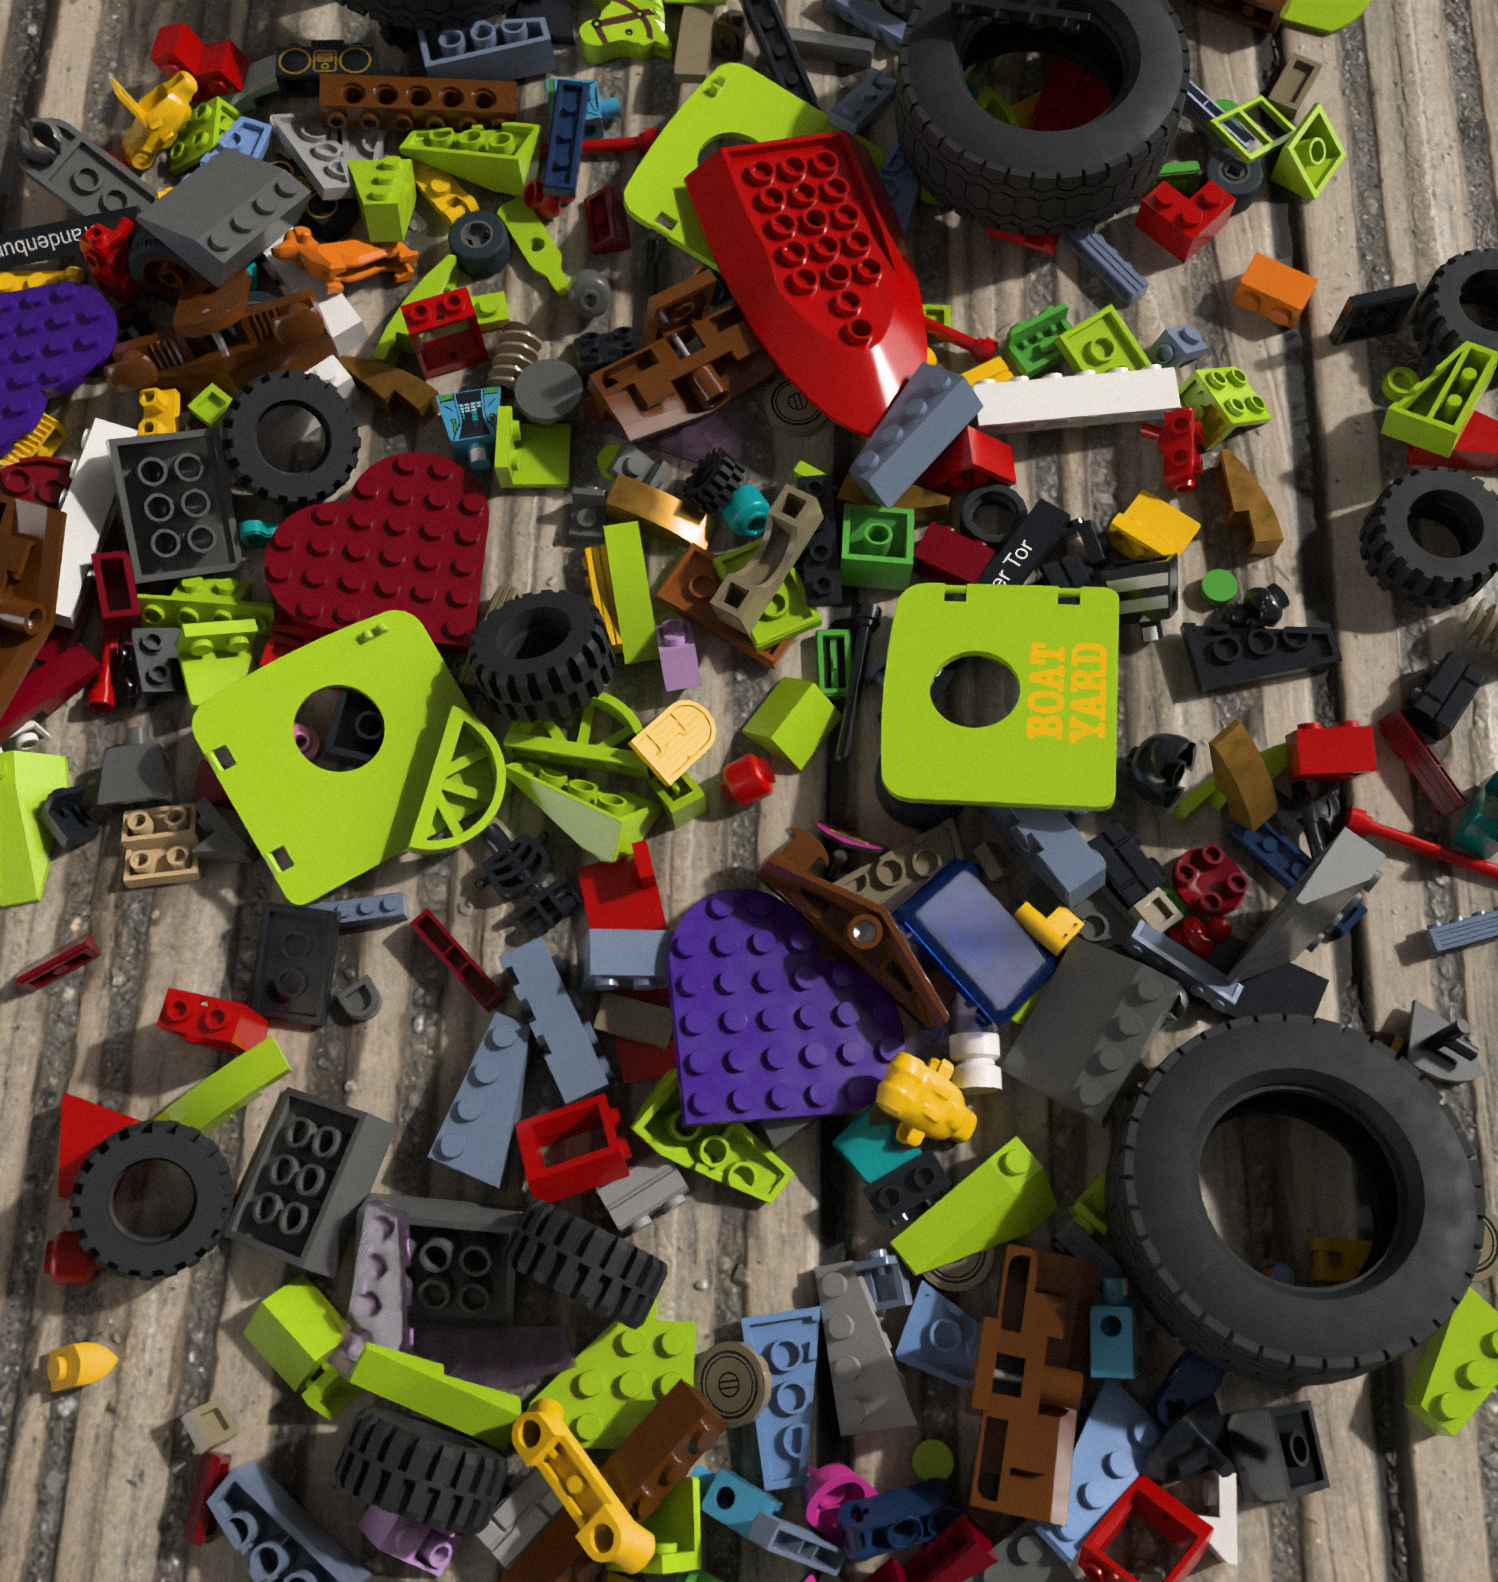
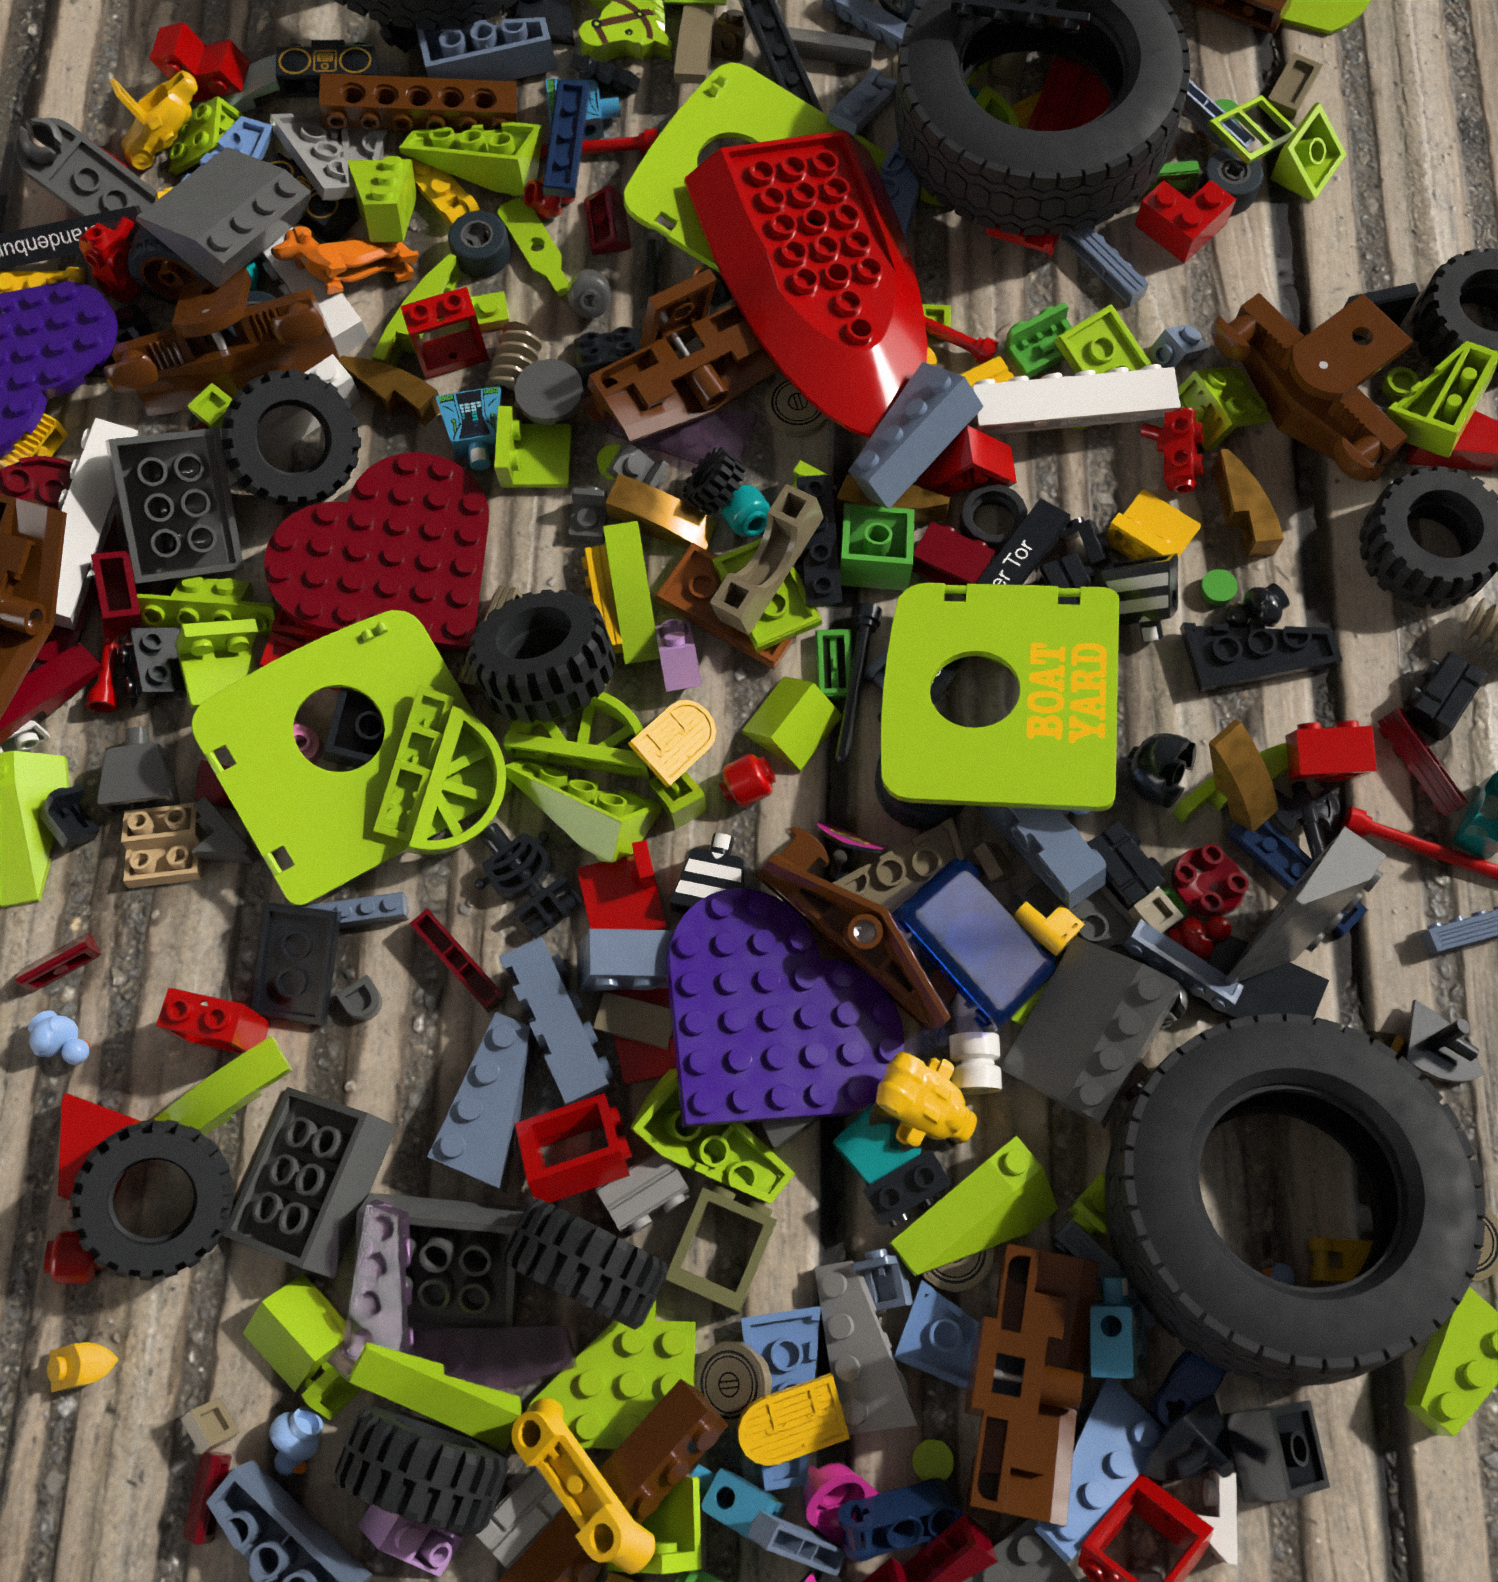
(55, 1036): none -> light blue animal
(160, 411): yellow hips -> none
(256, 533): teal tile -> none
(296, 1440): none -> light blue animal
(413, 763): none -> lime slope
(616, 78): none -> black hinge
(708, 873): none -> torso
(754, 1212): none -> olive window
(792, 1422): none -> yellow window
(1274, 290): orange brick -> none
(1316, 377): none -> reddish brown piece

